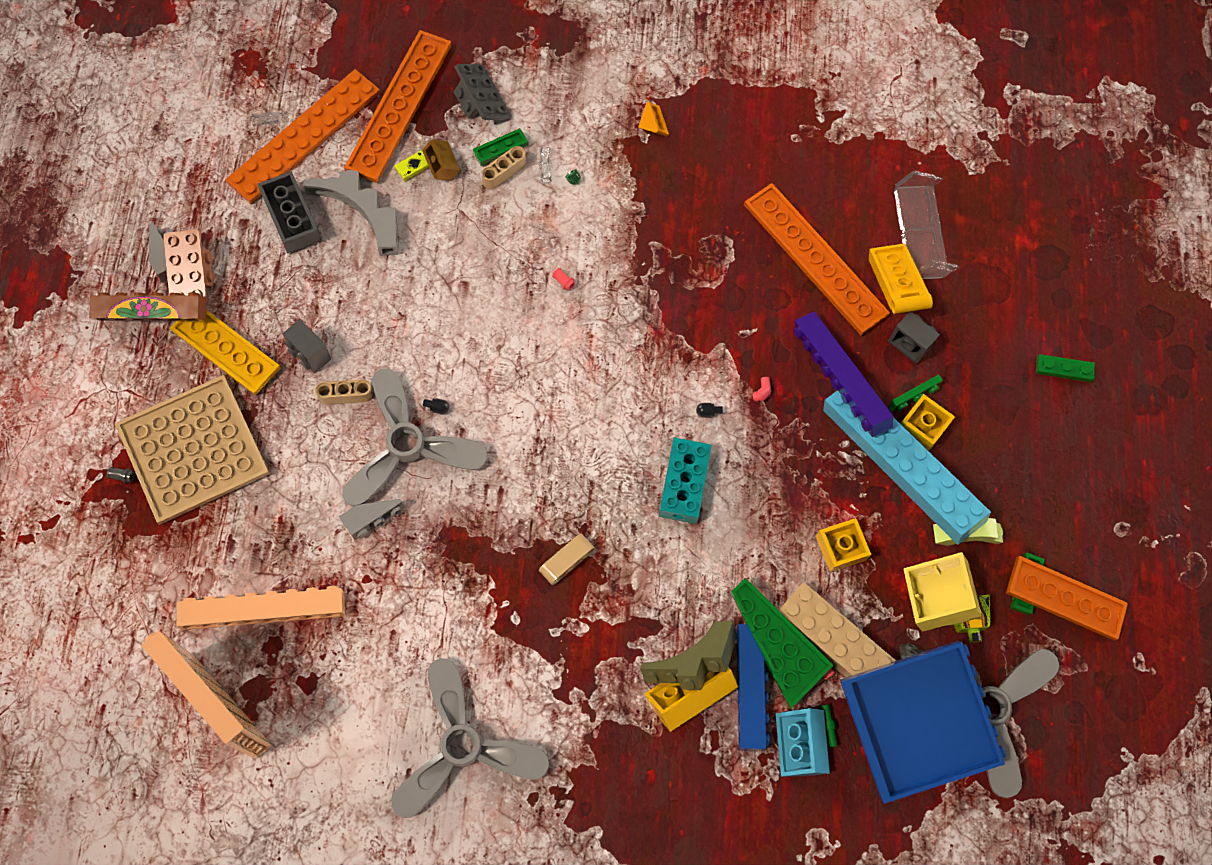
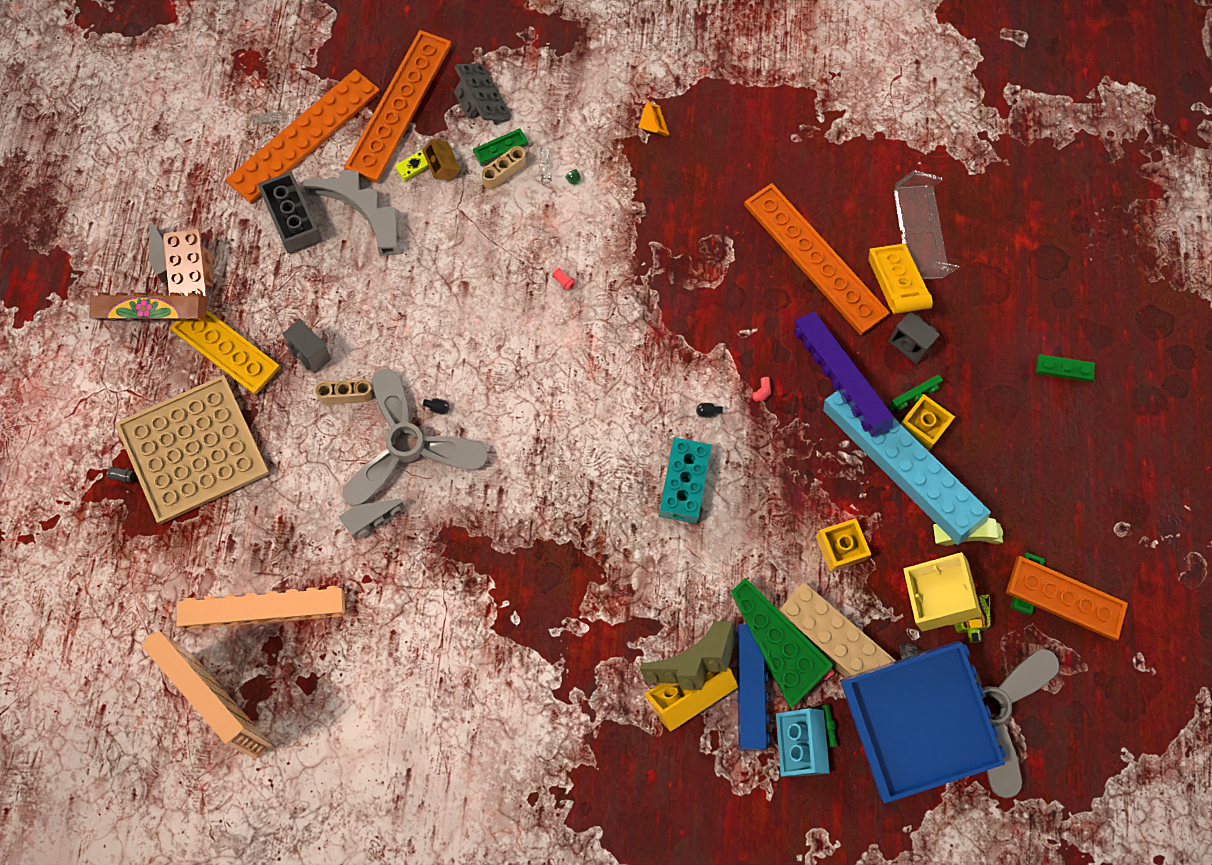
(502, 755): light grey piece -> none
(566, 559): tan beam -> none

